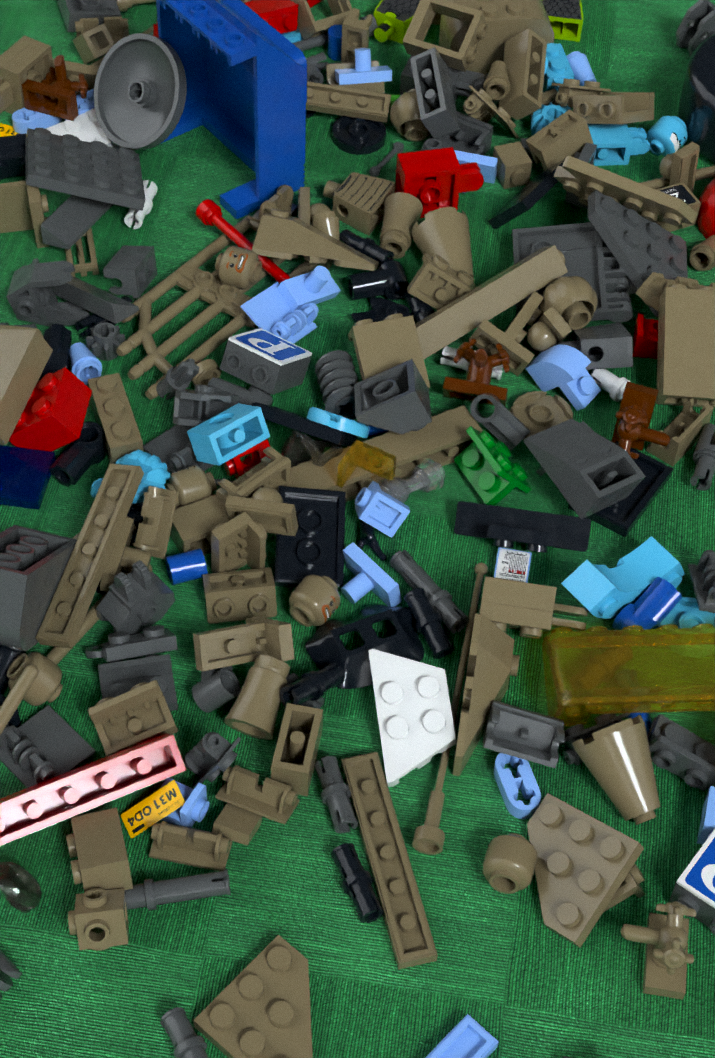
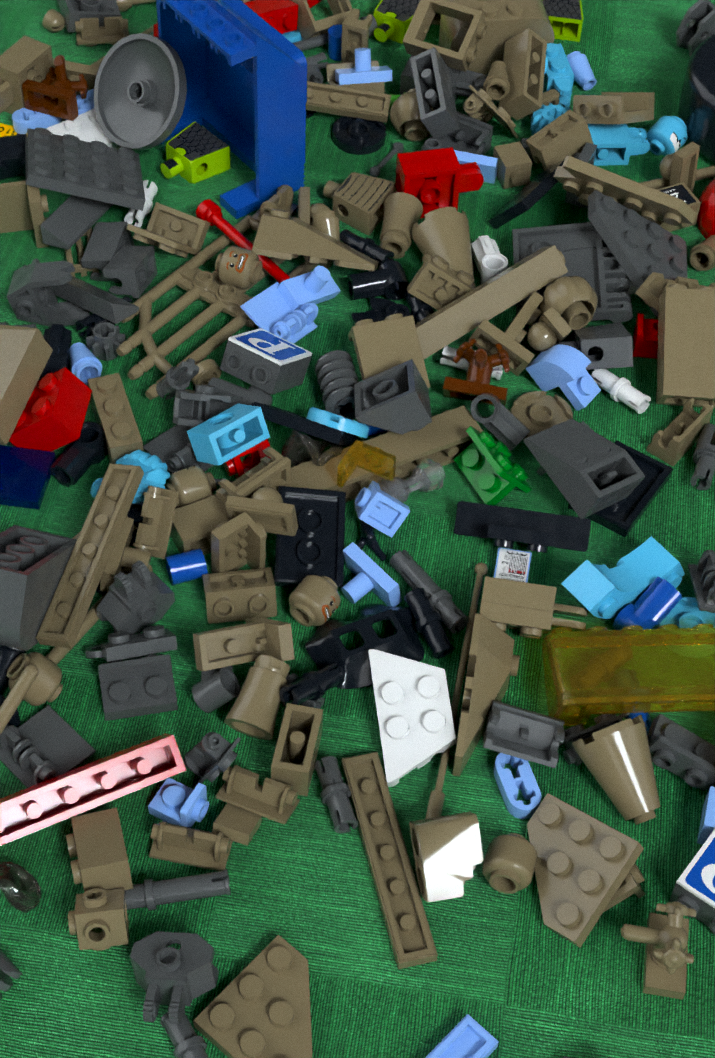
(53, 21): none -> dark tan hinge
(93, 43): dark tan brick -> none
(103, 245): none -> dark grey hinge
(132, 717): dark tan bracket -> none
(152, 809): yellow sticker -> none
(172, 231): none -> dark tan bracket
(172, 974): none -> dark grey hinge
(195, 155): none -> torso
(357, 883): black pin -> none
(445, 854): none -> piece
(488, 258): none -> white piece
(571, 87): dark tan hinge -> none
(635, 418): reddish brown piece -> none

